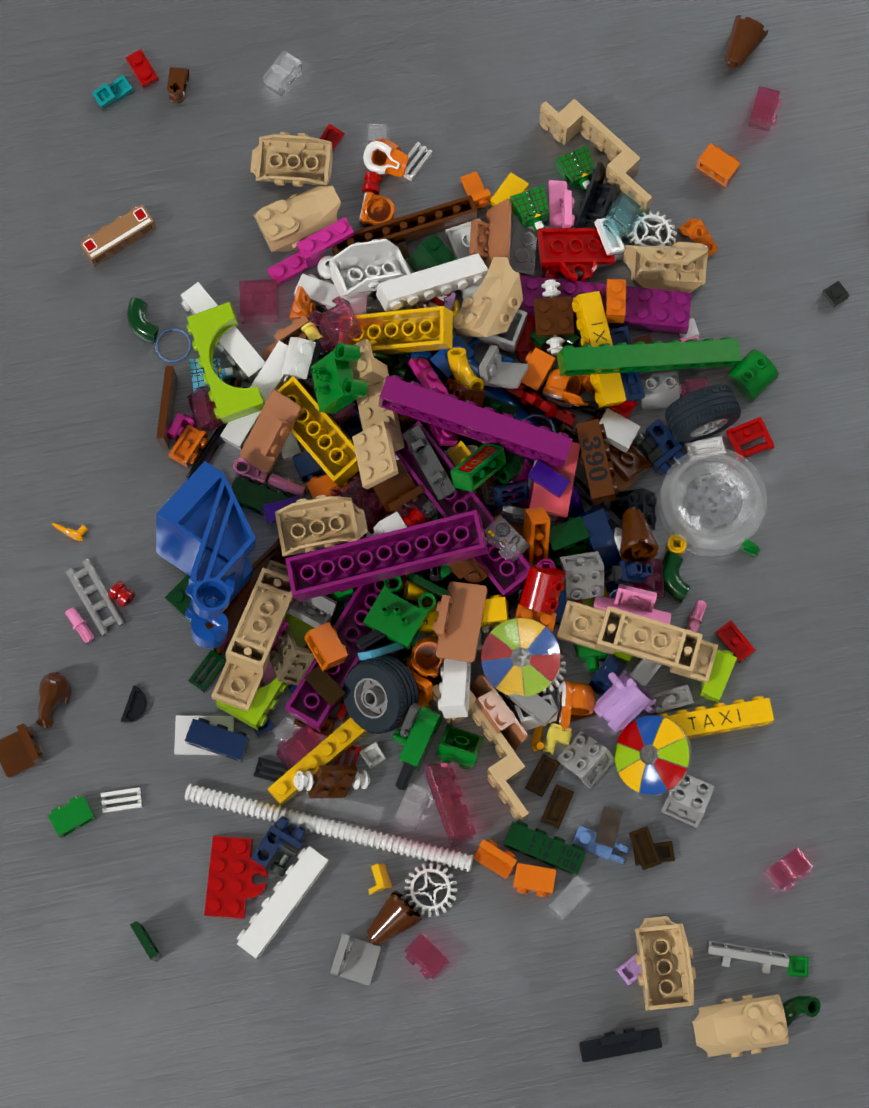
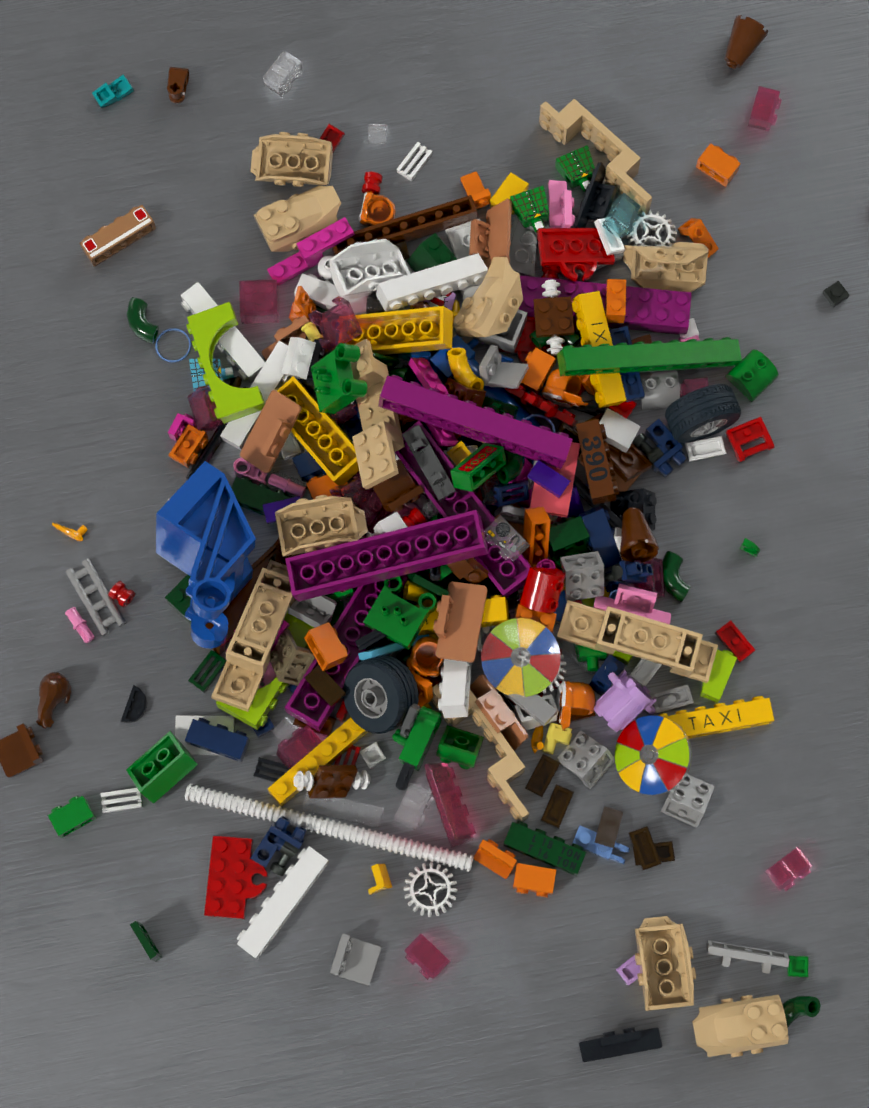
(142, 68): red plate -> none
(161, 767): none -> green slope
(167, 407): reddish brown tile -> none
(385, 158): piece -> none
(392, 919): reddish brown cone -> none
(569, 898): clear tile -> none
(673, 547): yellow wheel -> none
(695, 618): bright pink axle -> none
(734, 478): clear wheel -> none

